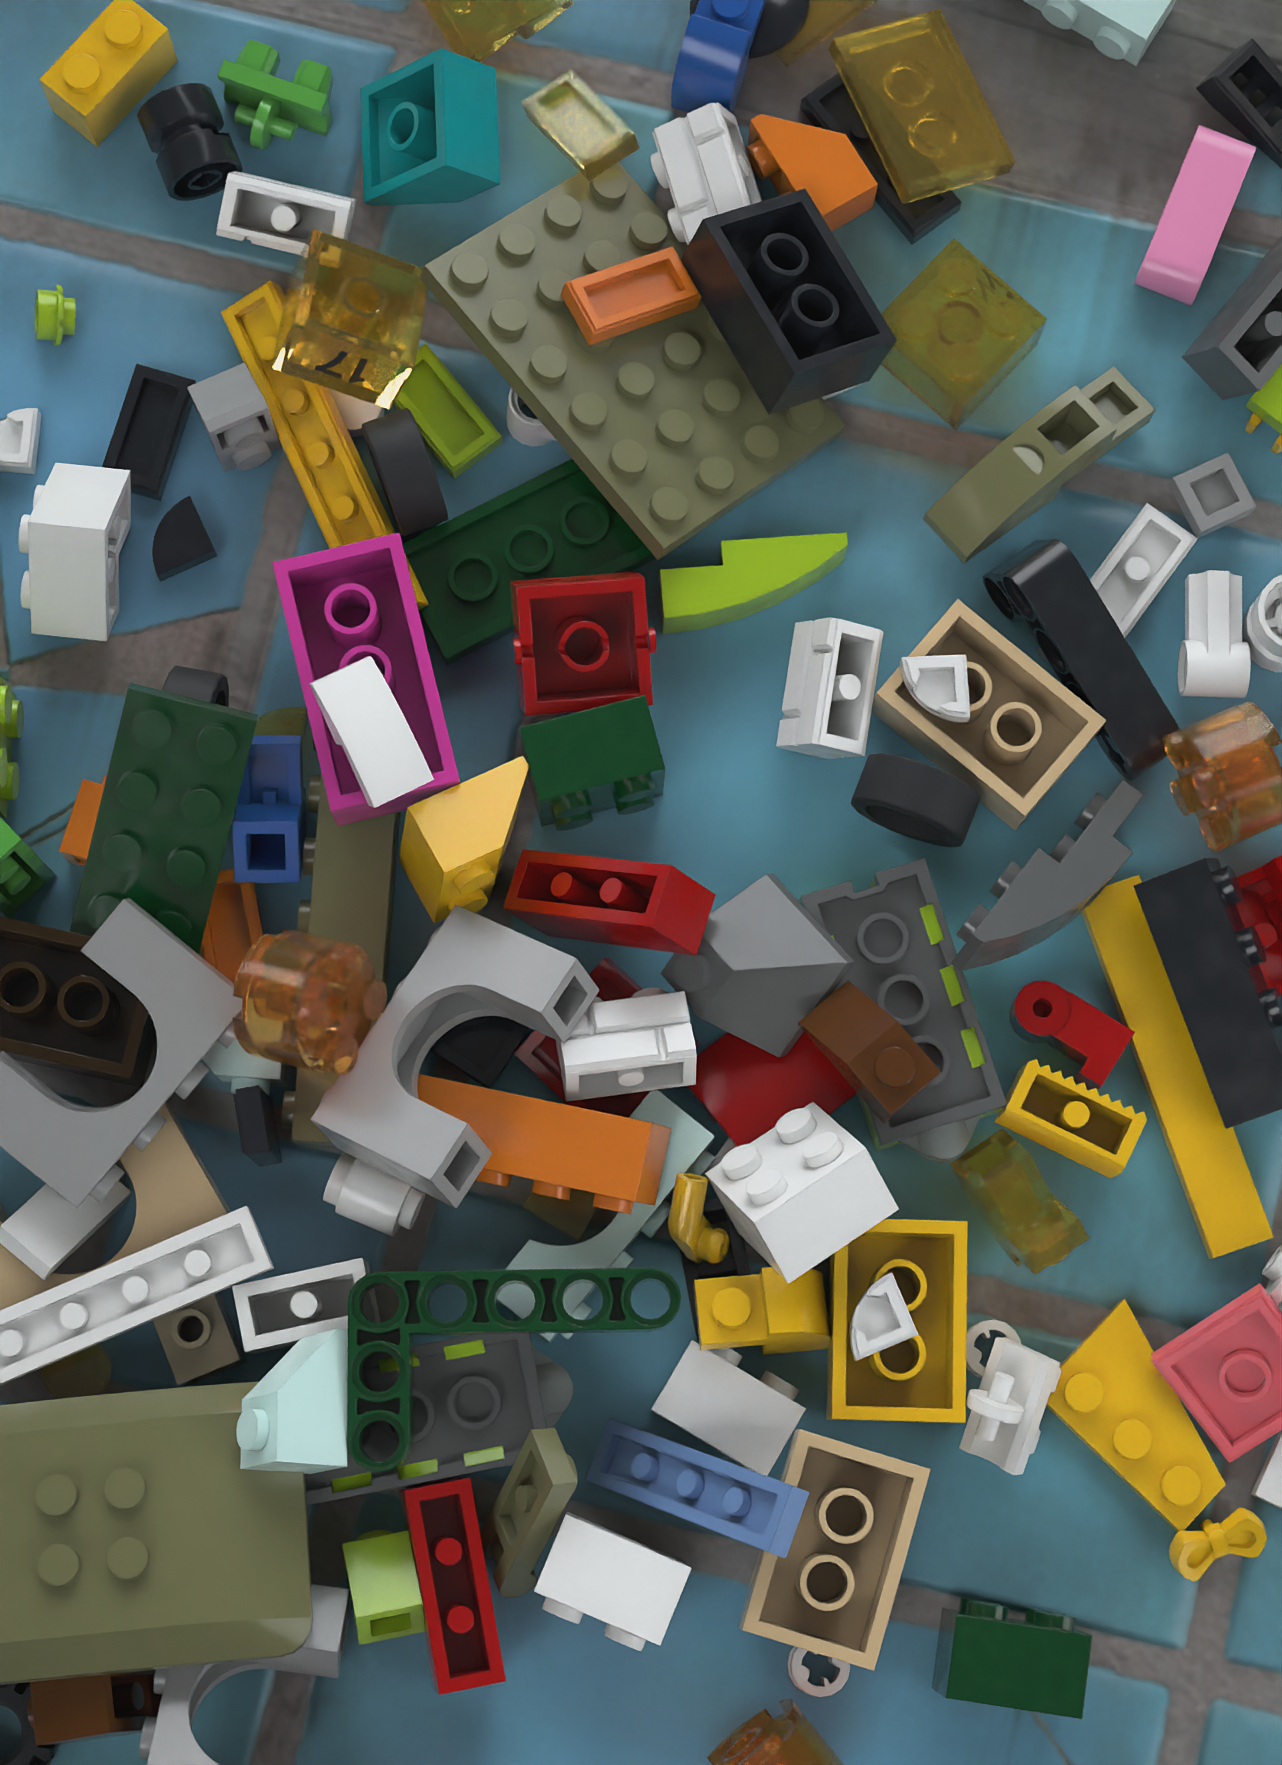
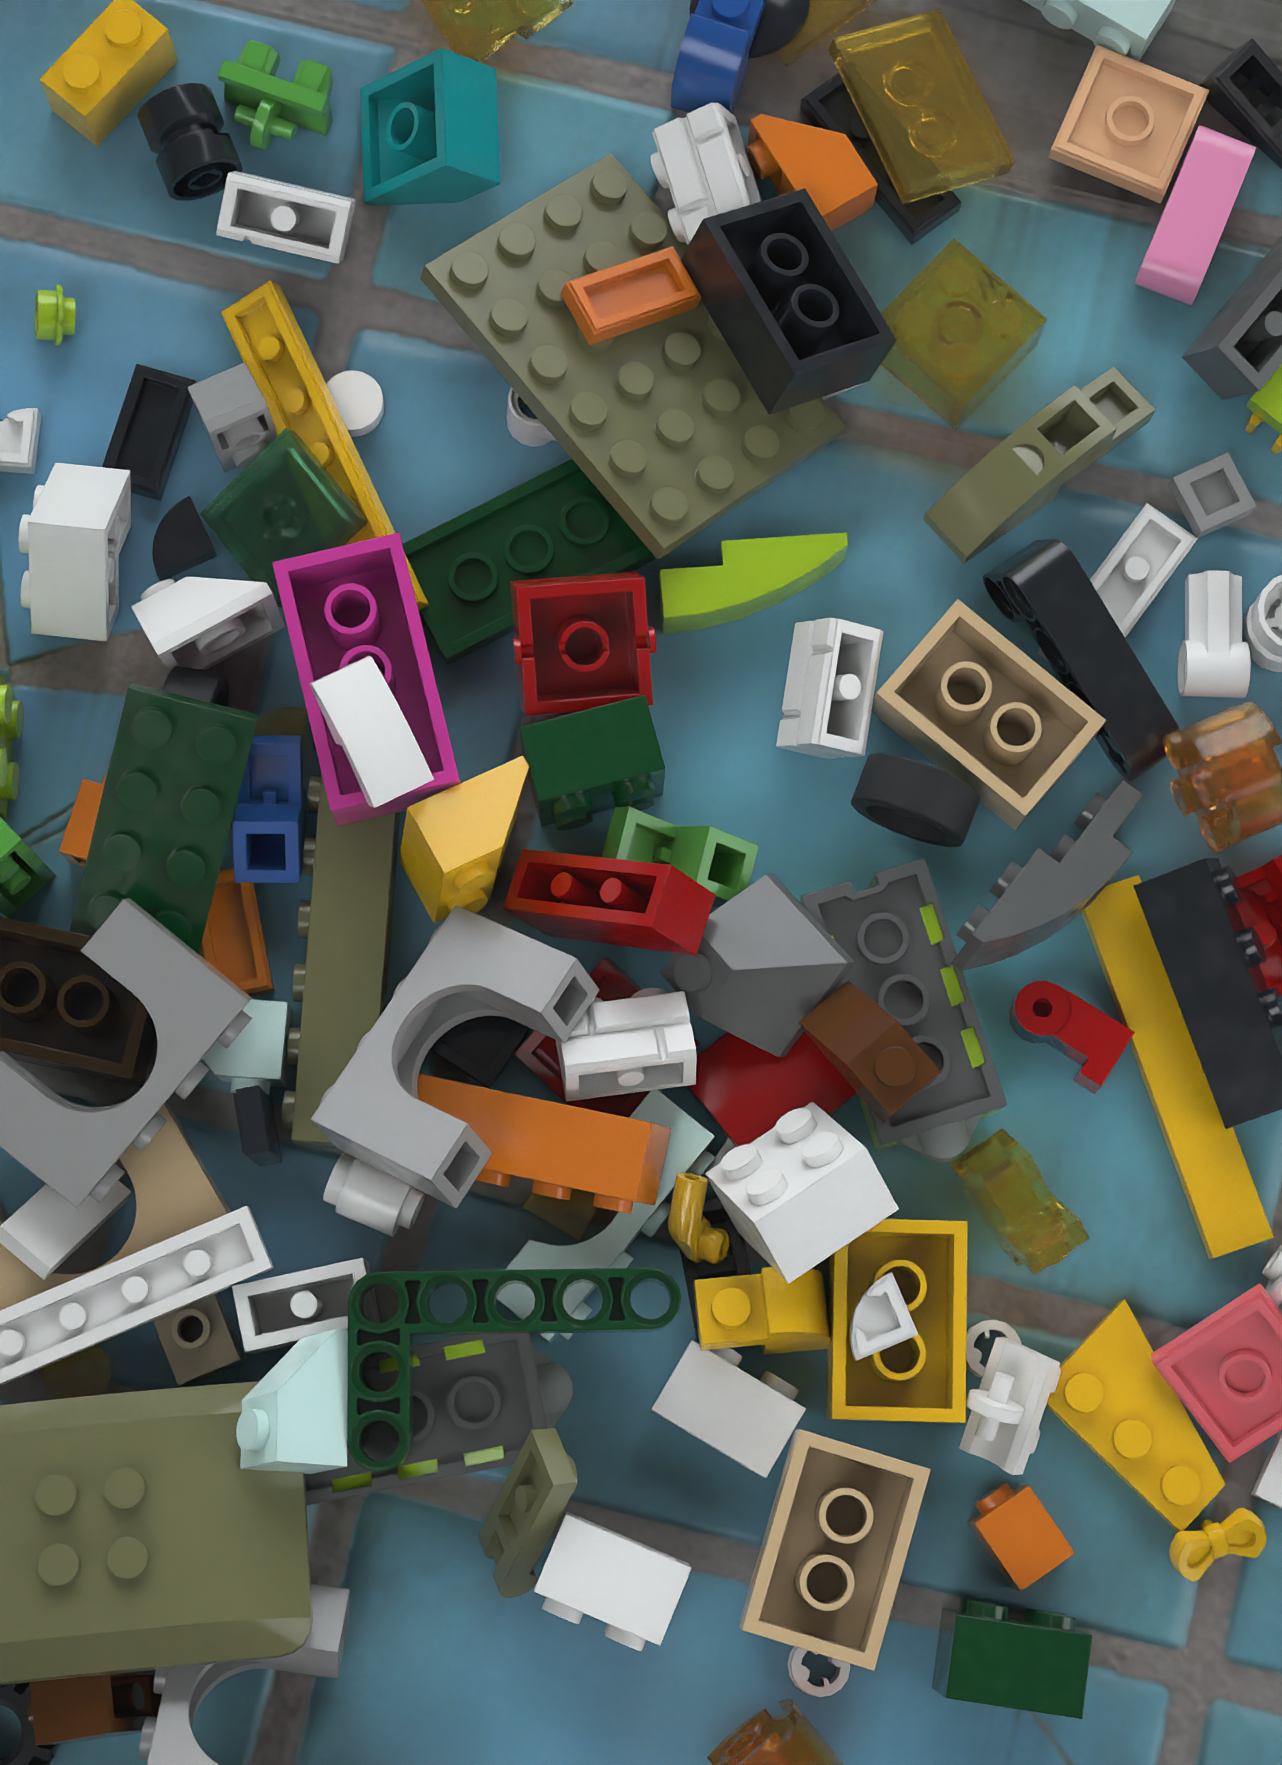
(206, 619): none -> white slope
(281, 510): none -> clear green plate
(307, 1001): clear orange brick -> none
(351, 319): clear yellow brick -> none
(383, 1586): lime brick -> none
(405, 471): black tyre -> none
(446, 415): lime tile -> none
(453, 1586): red brick -> none
(580, 125): clear yellow tile -> none
(698, 1487): medium blue plate -> none
(701, 852): none -> bright green brick
(939, 684): white tile -> none
(1019, 1534): none -> orange brick
(1071, 1119): yellow brick -> none
(1128, 123): none -> light nougat plate

